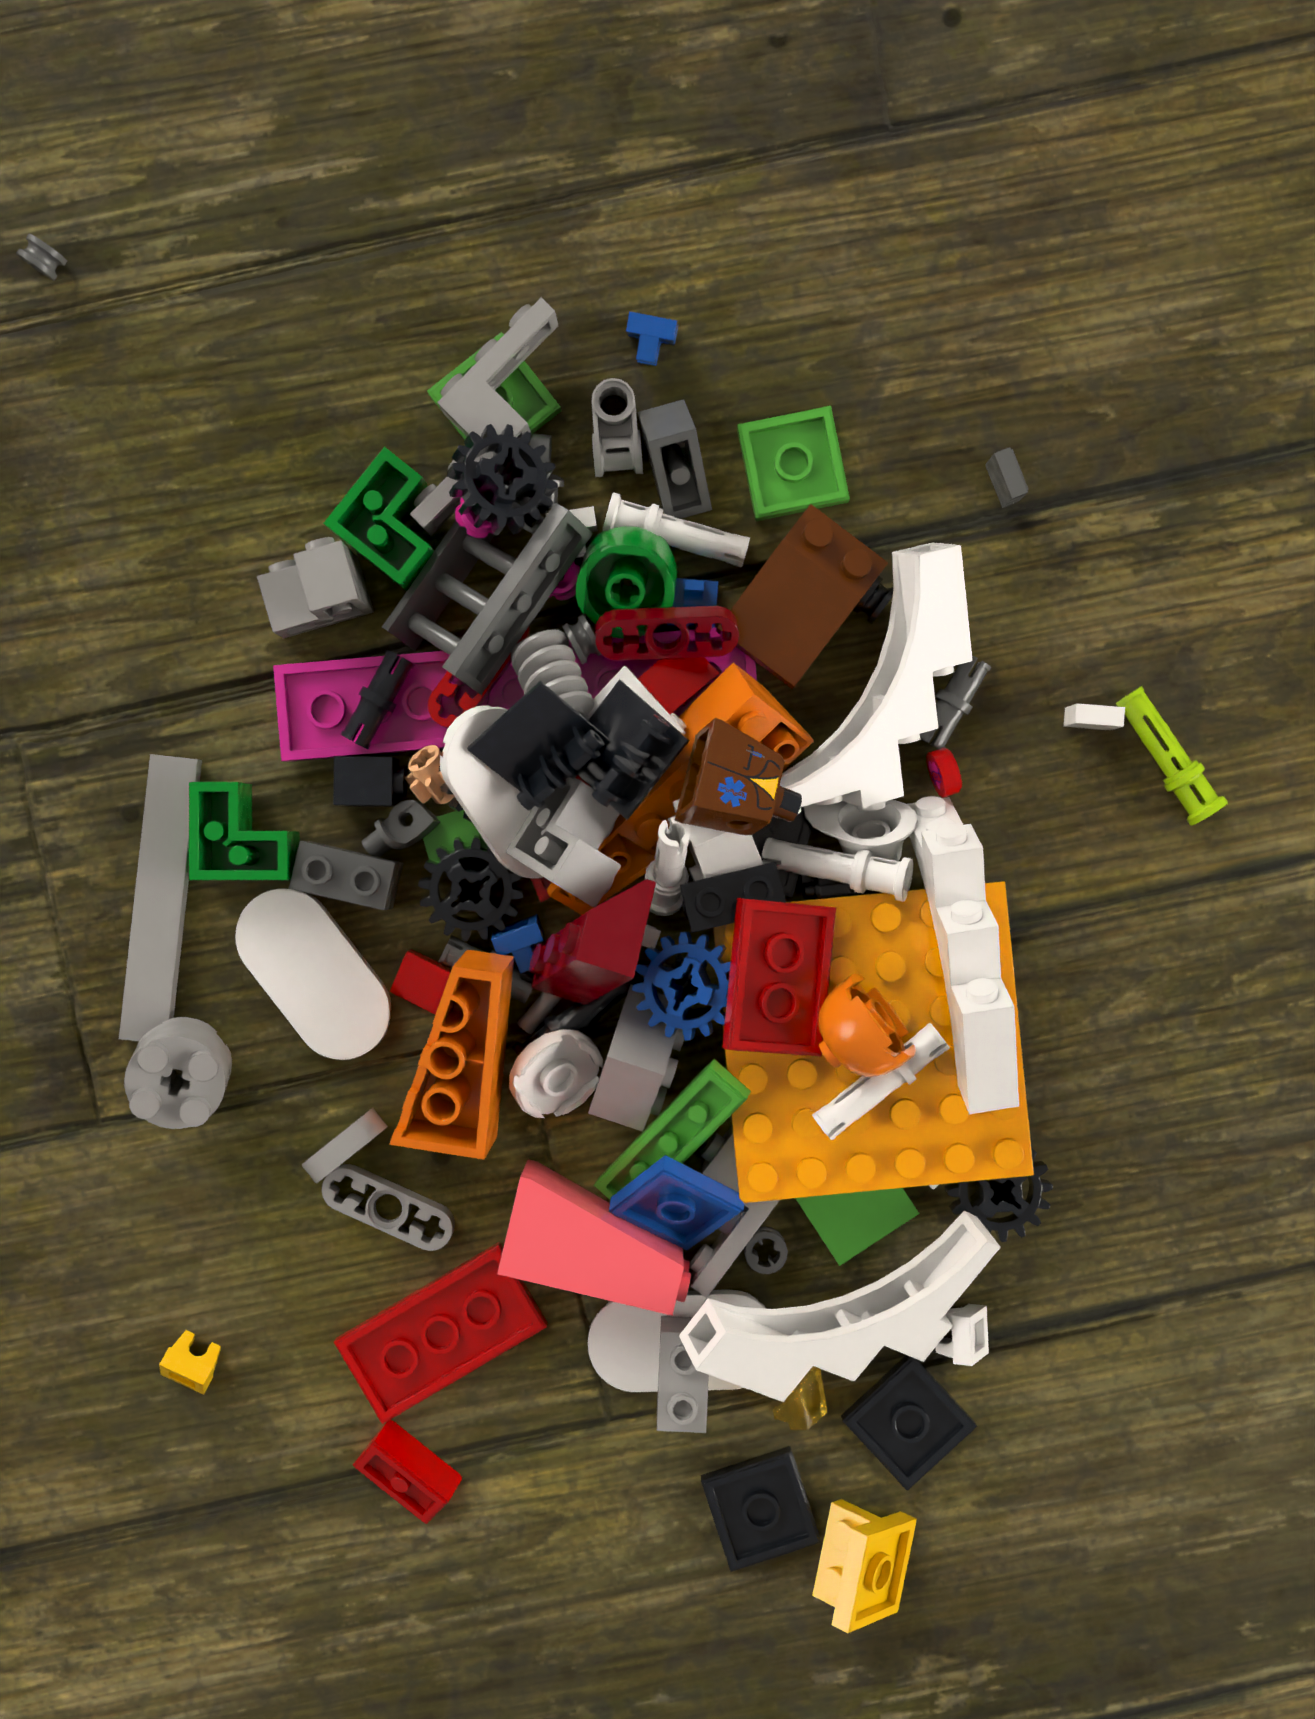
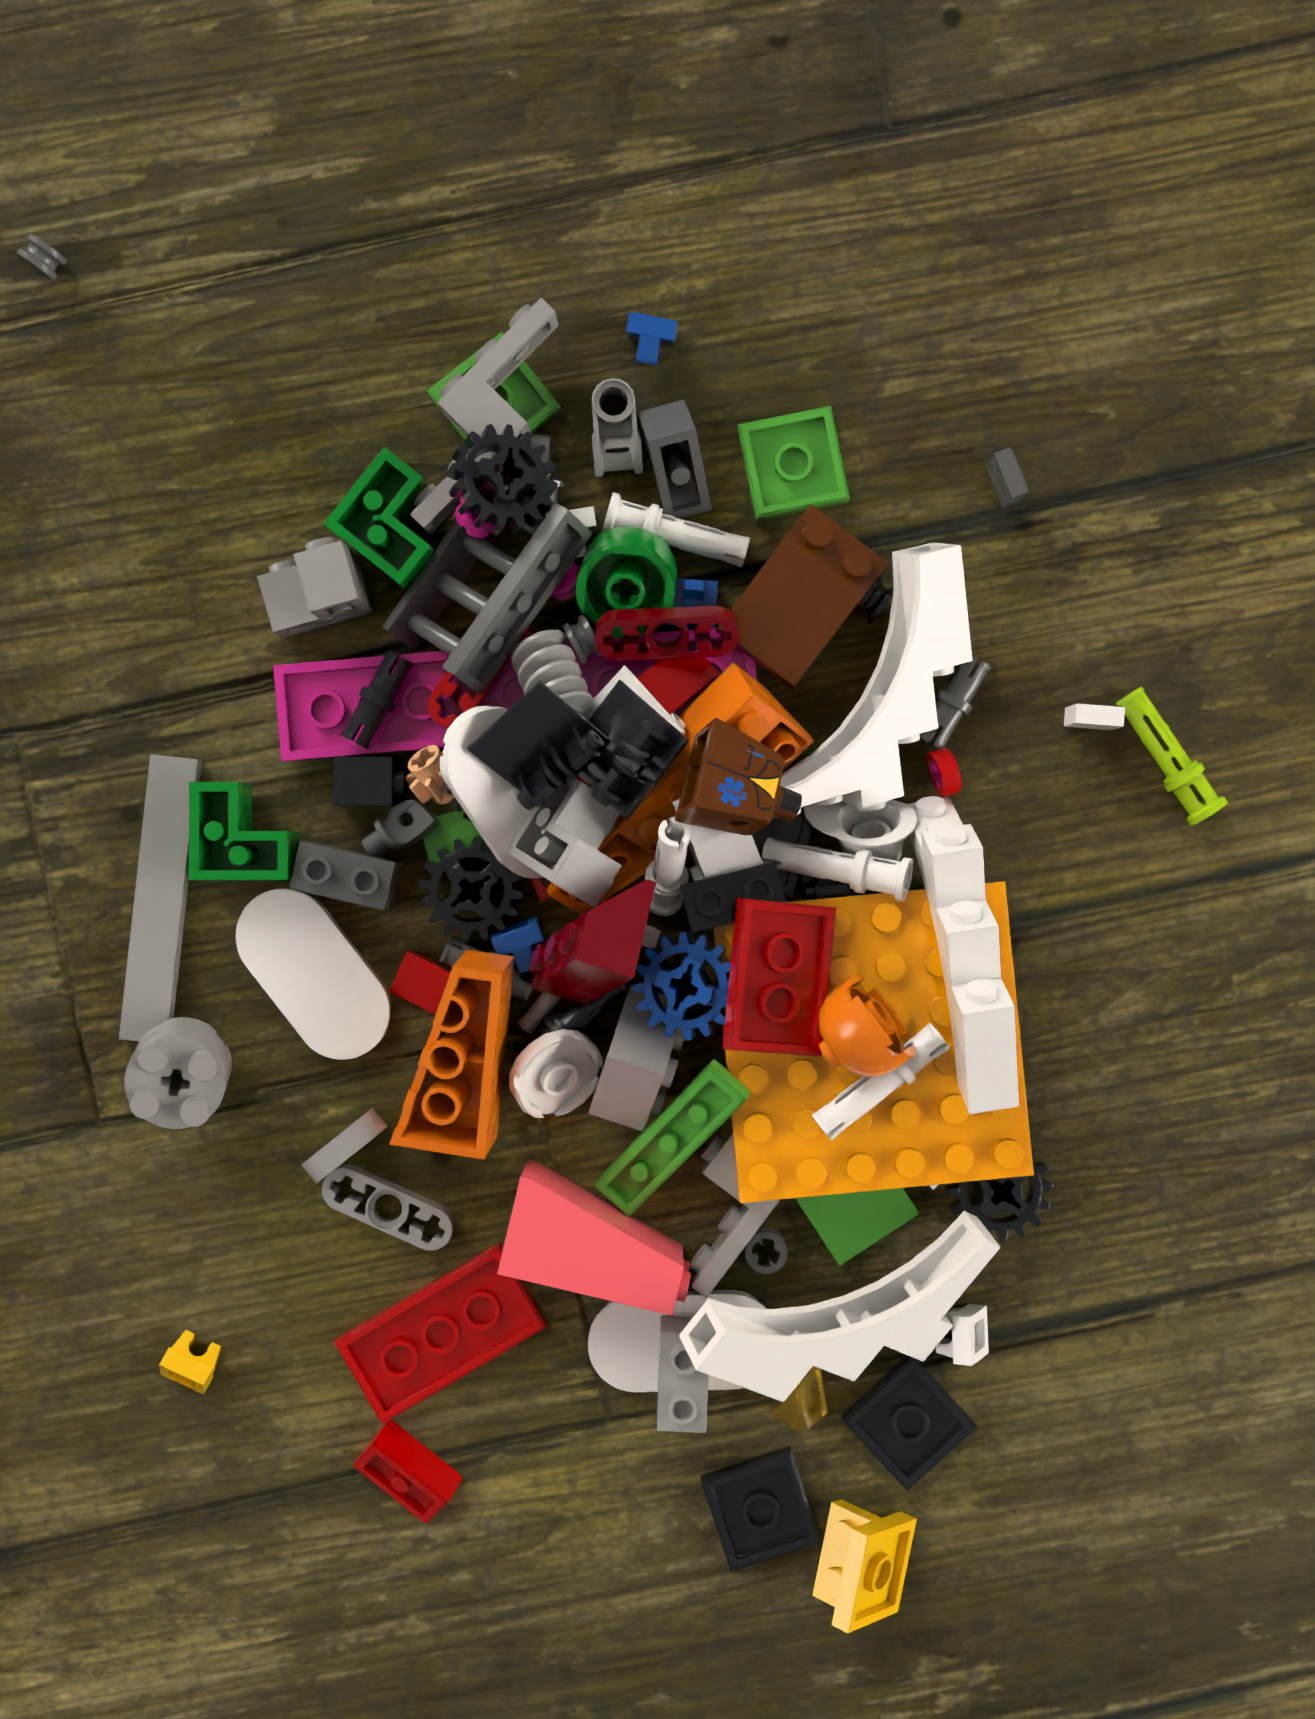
(676, 1203): blue tile -> none

